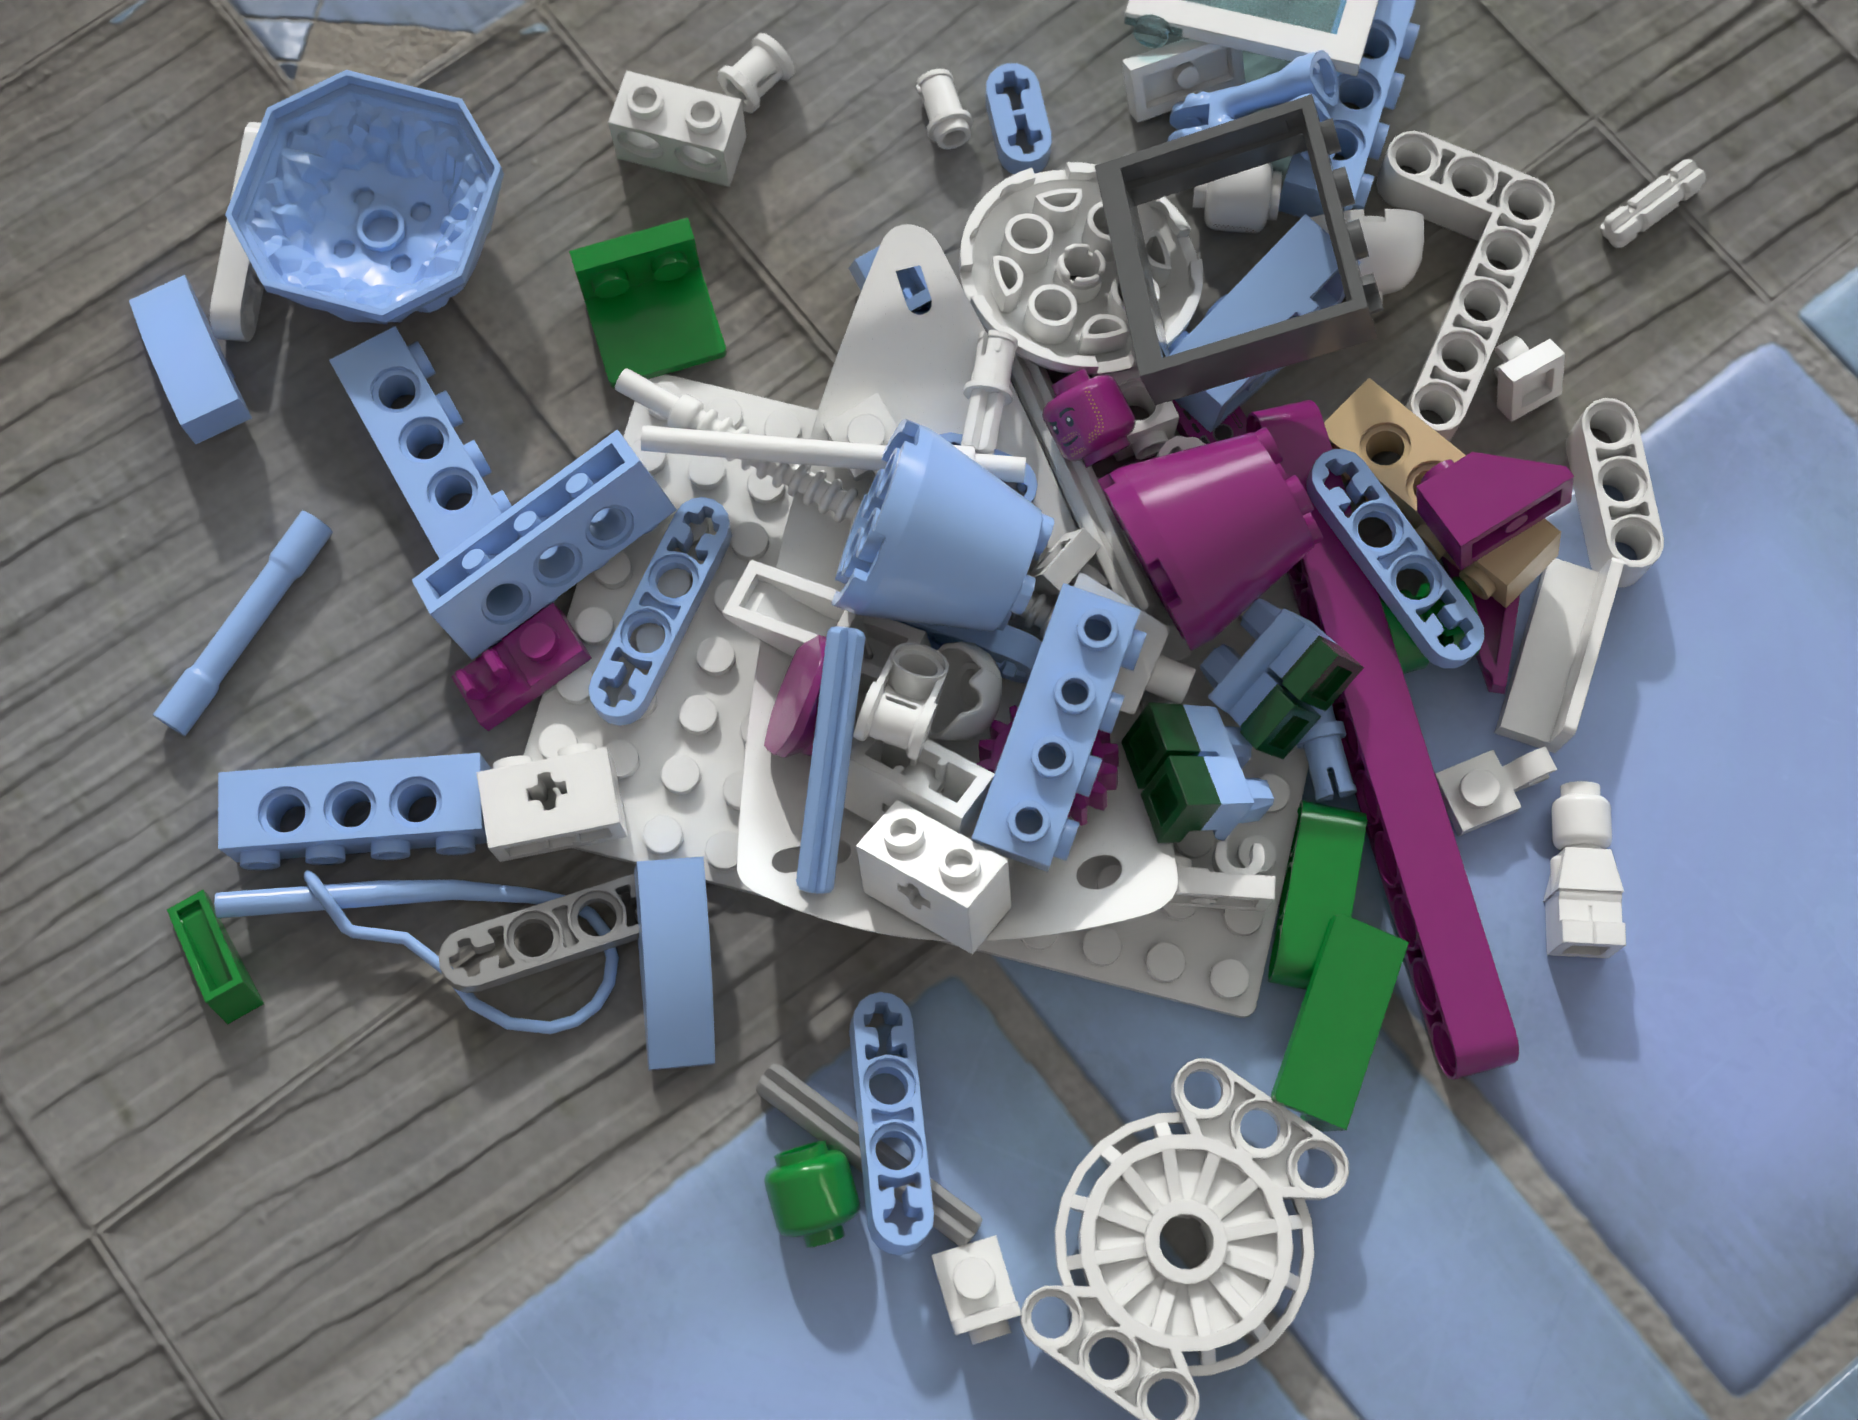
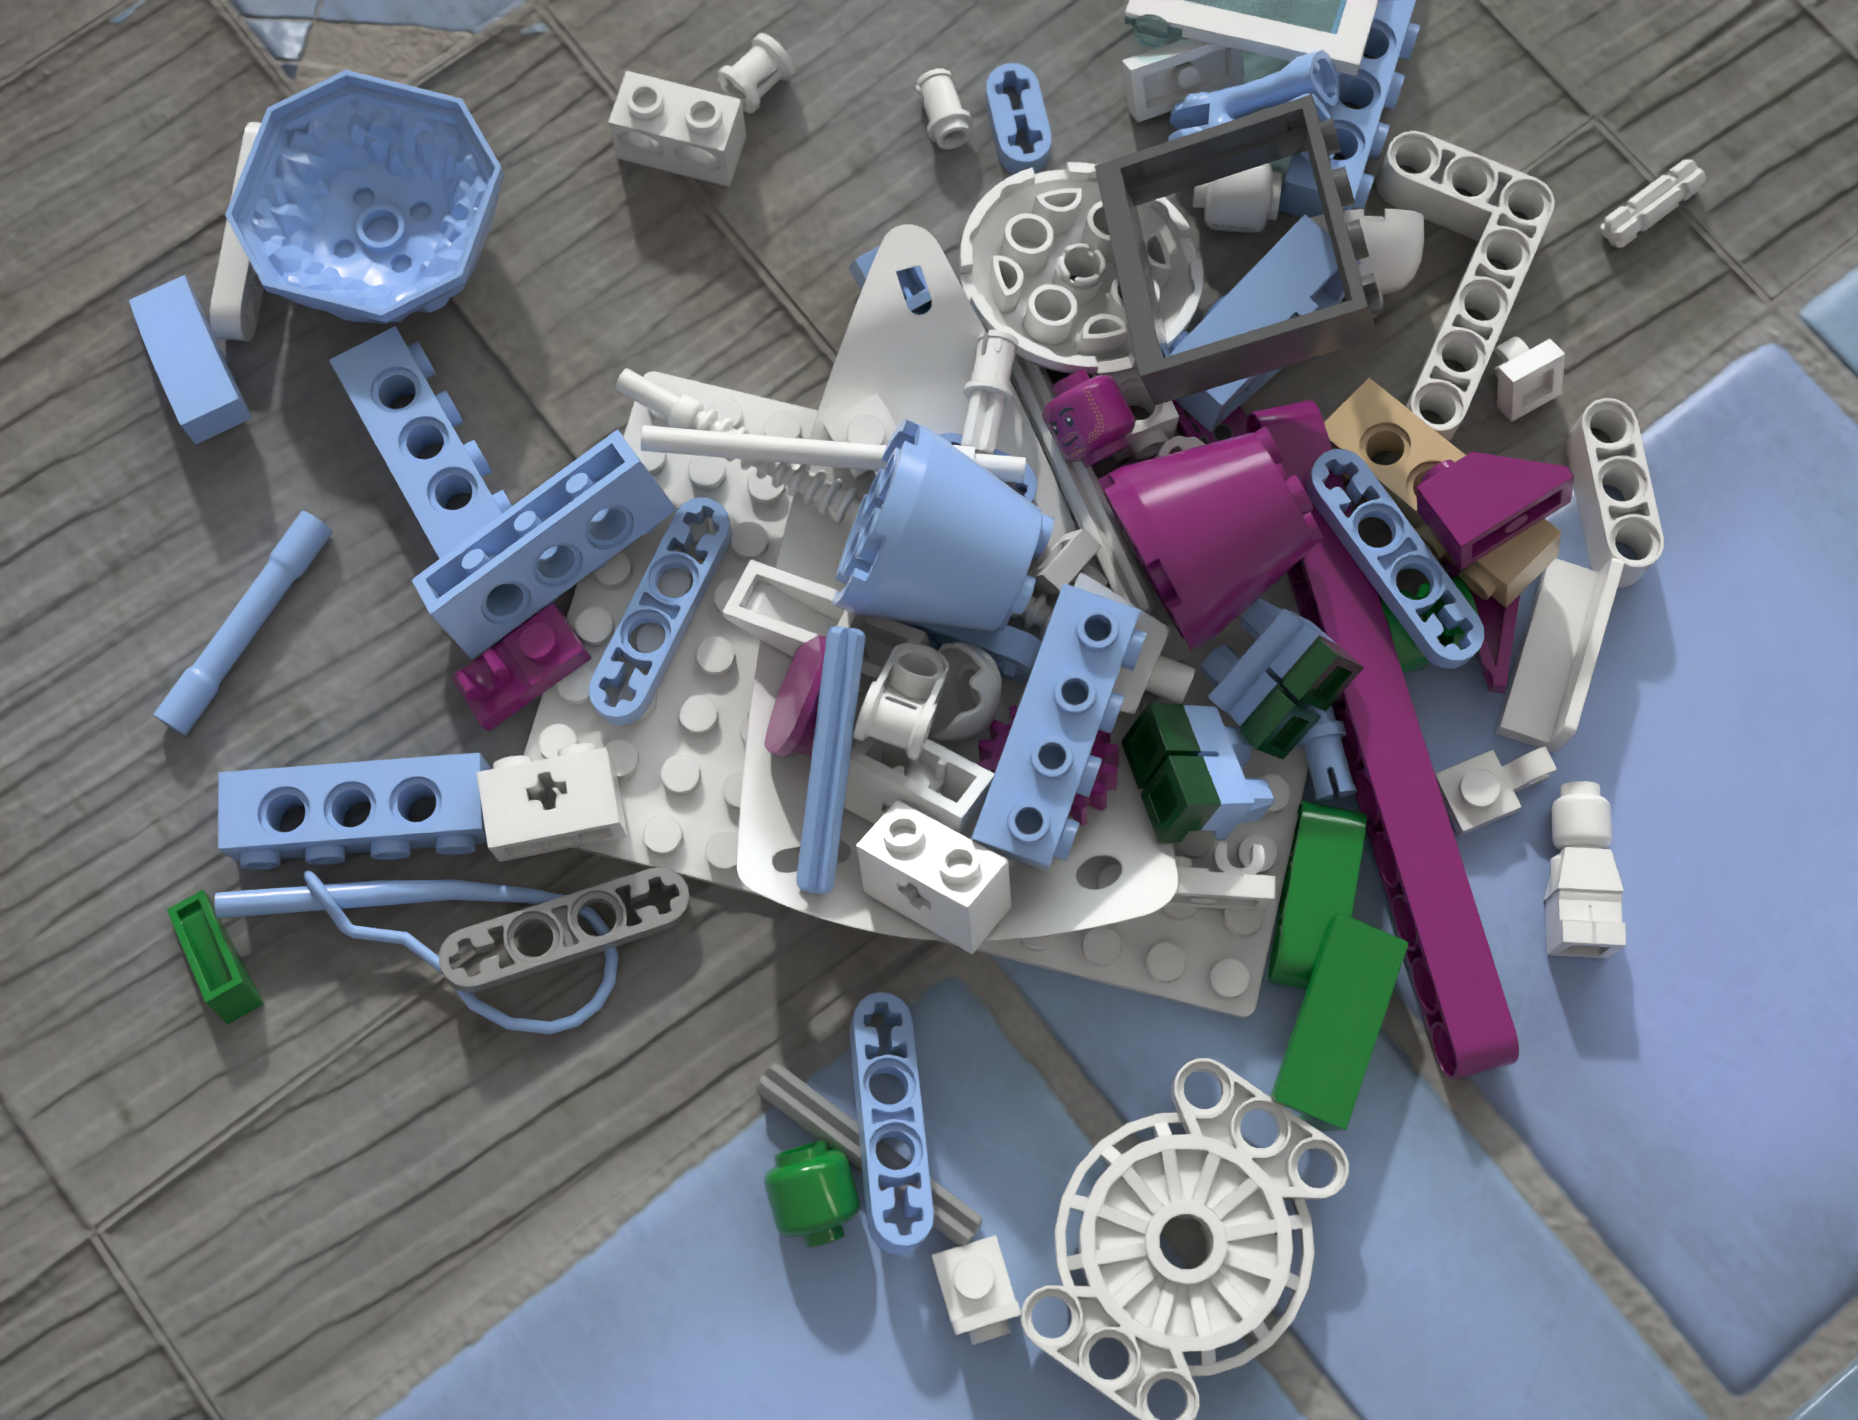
(649, 301): green bracket -> none
(675, 962): light blue slope -> none

